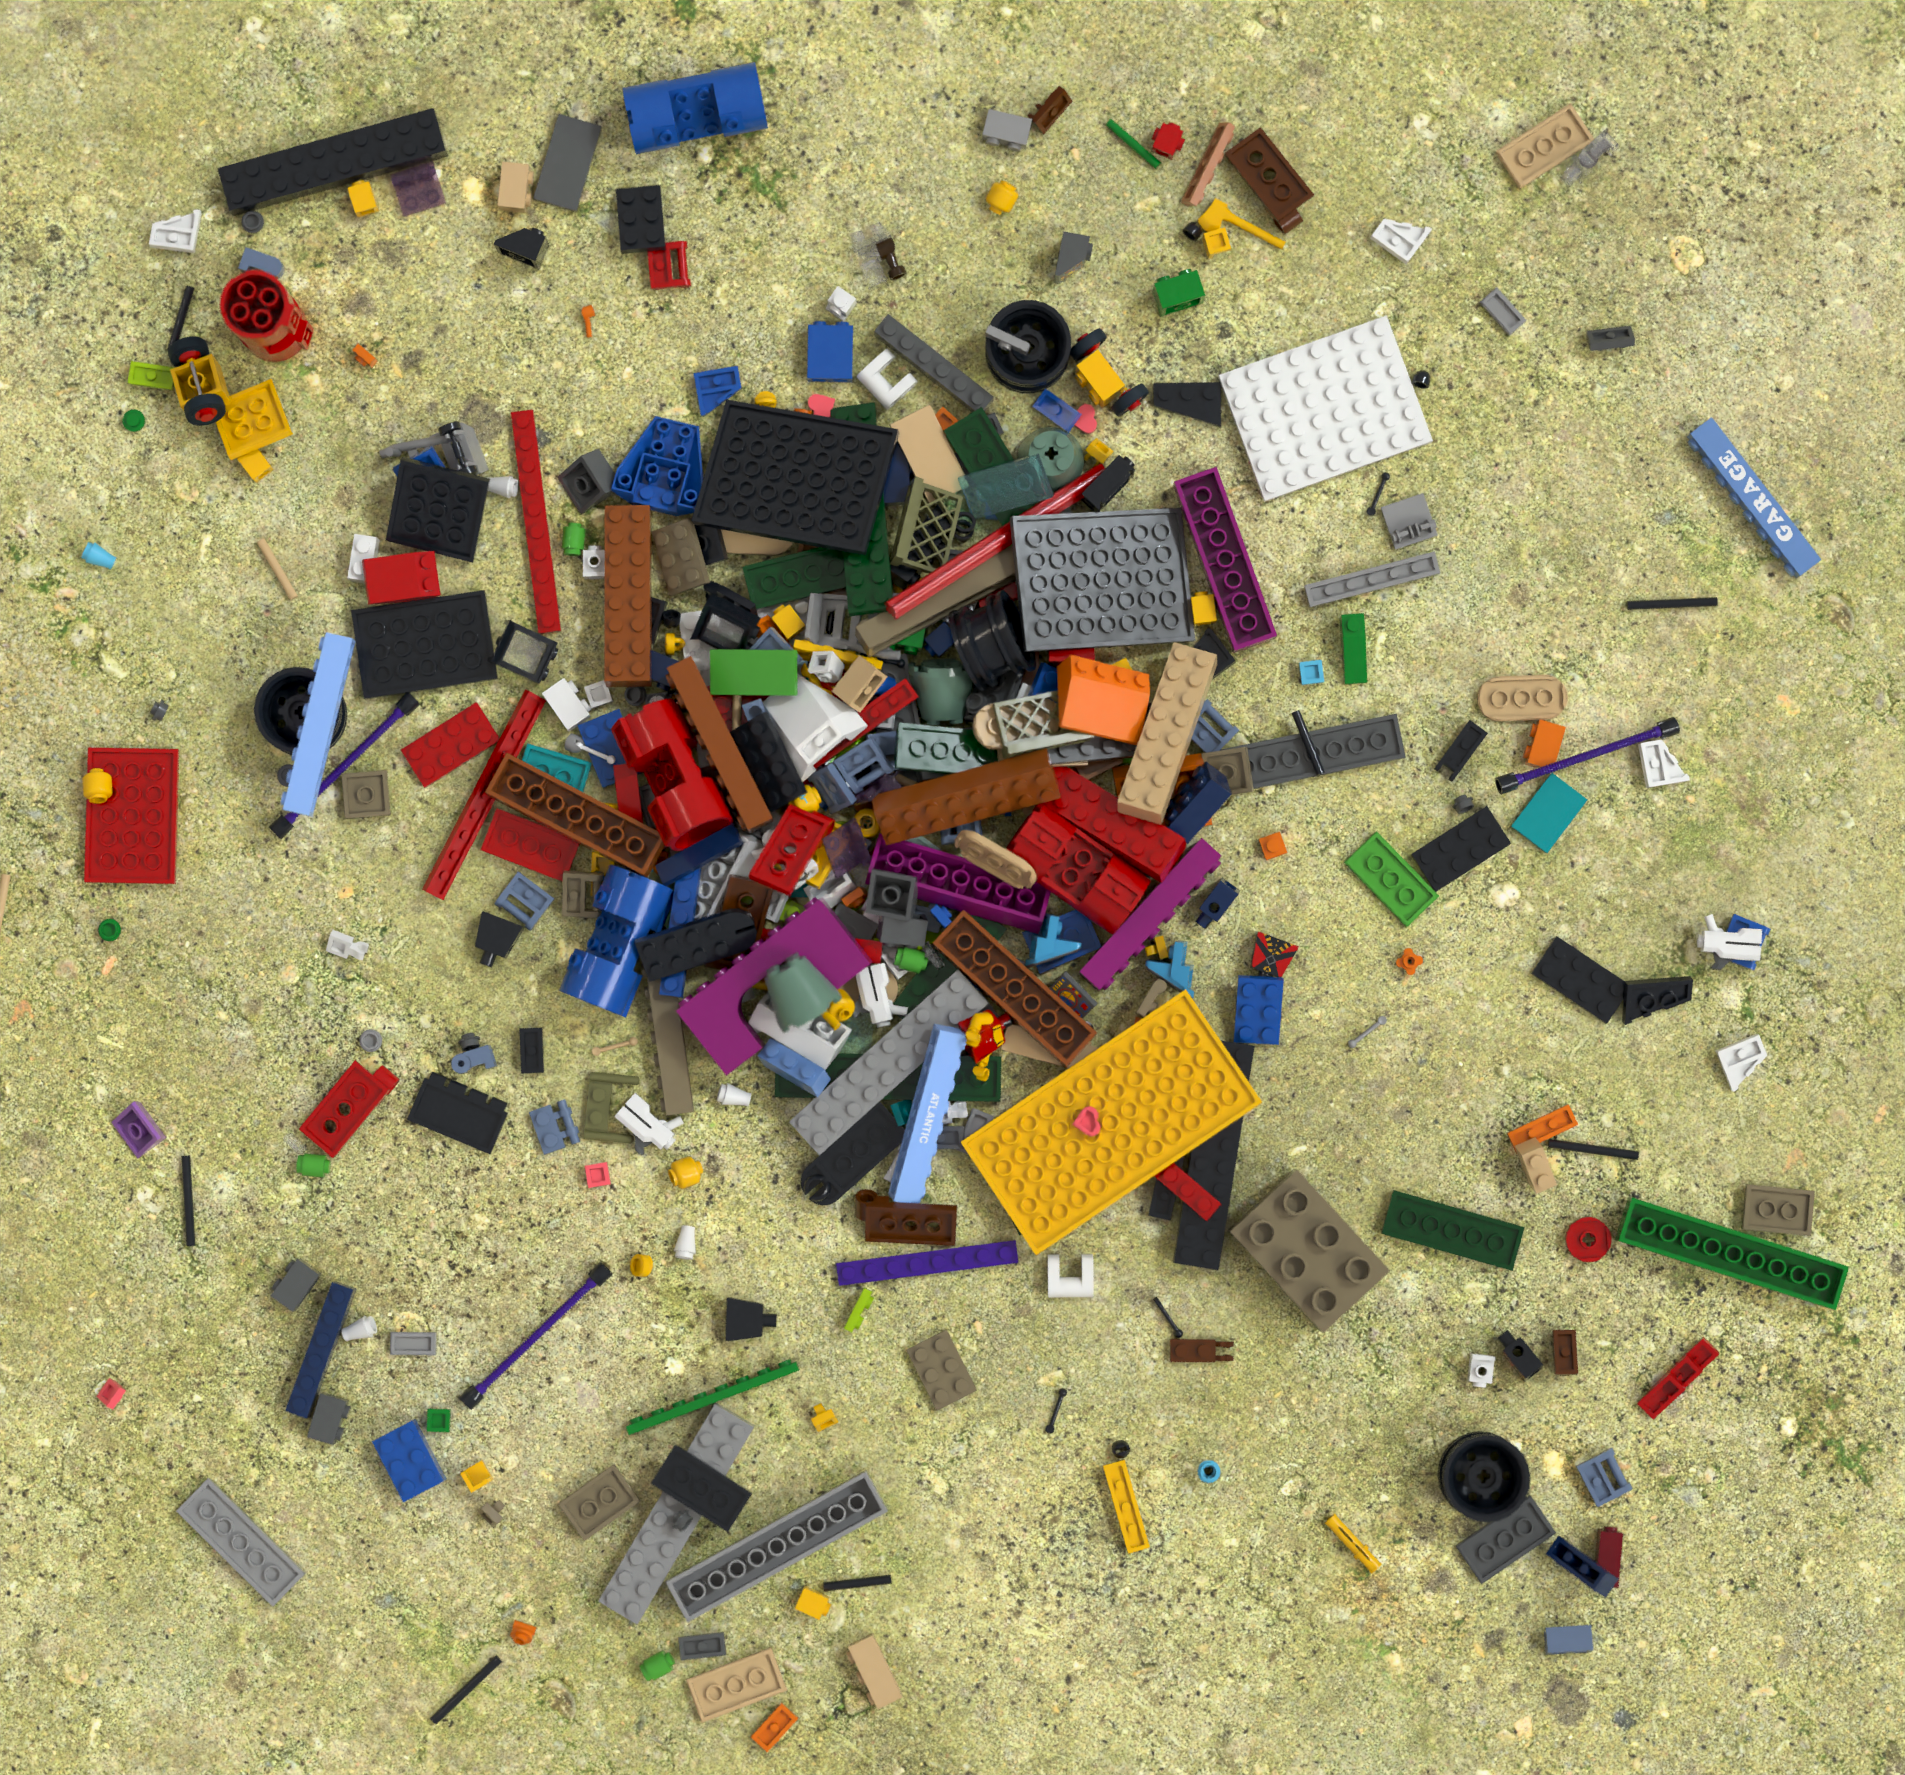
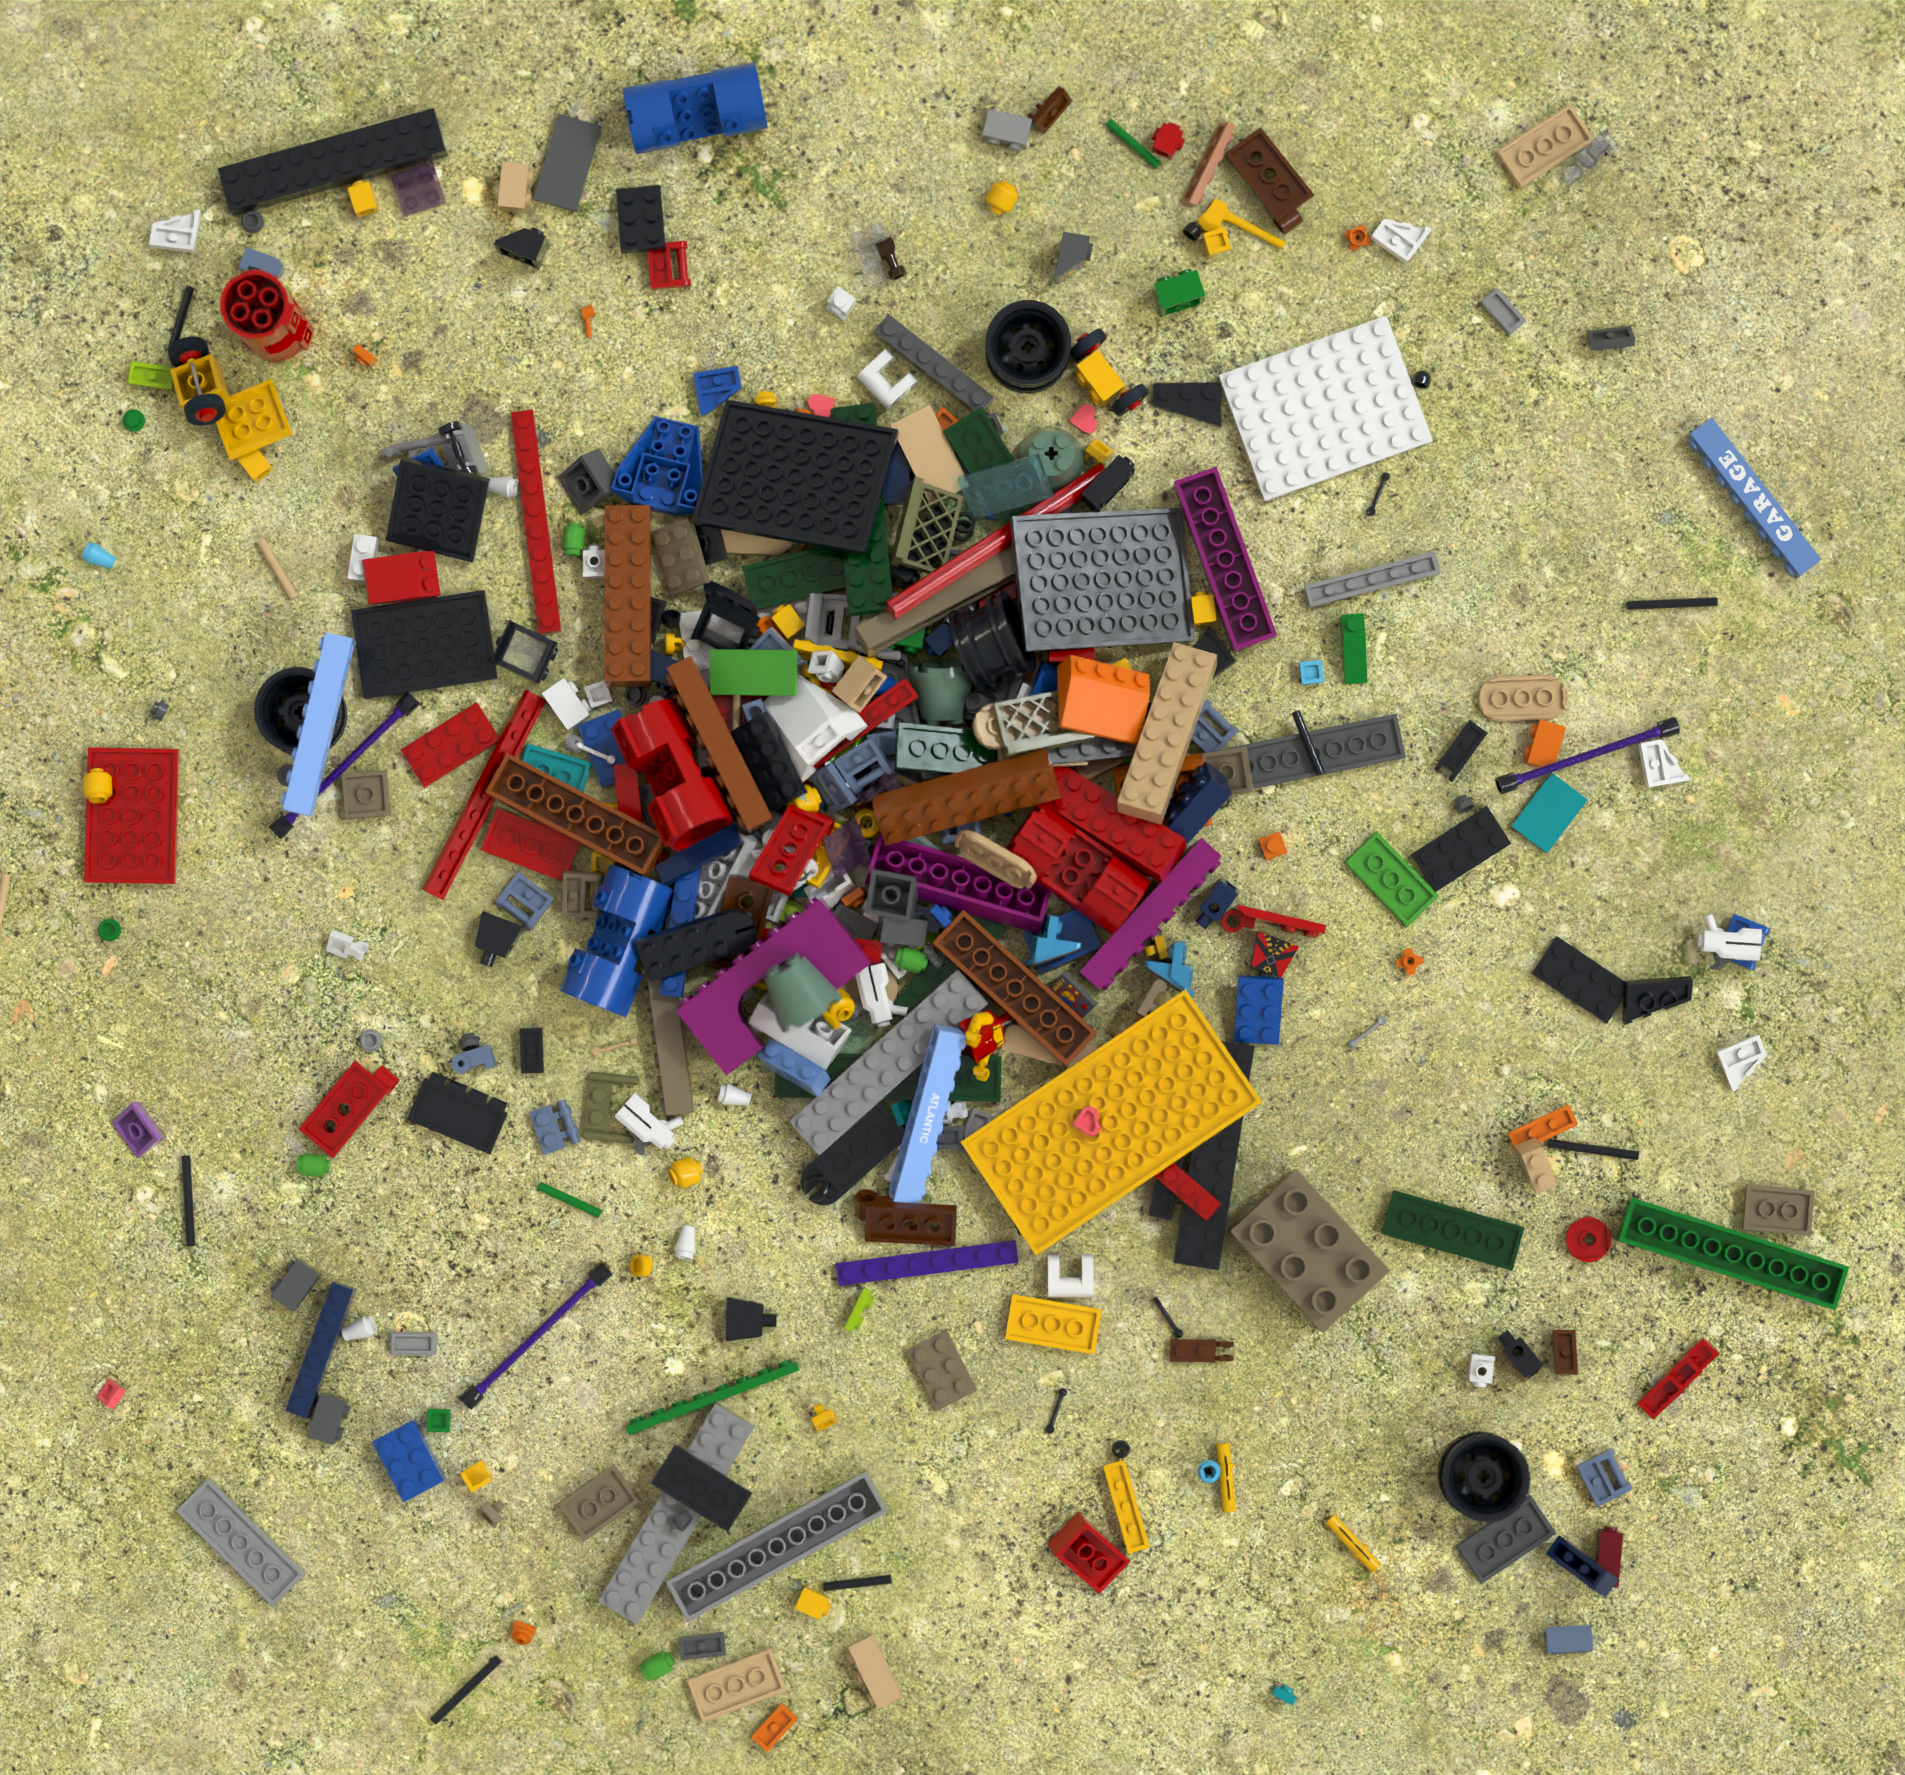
(568, 1199): none -> green bar
(597, 1175): coral plate -> none
(830, 352): blue panel -> none
(1007, 341): light grey plate -> none
(1053, 1324): none -> yellow plate
(1057, 410): blue plate -> none
(1088, 1552): none -> red slope
(1226, 1477): none -> yellow pin
(1247, 917): none -> red hinge
(1284, 1693): none -> teal plate
(1361, 232): none -> orange plate
(1409, 521): light grey hinge -> none

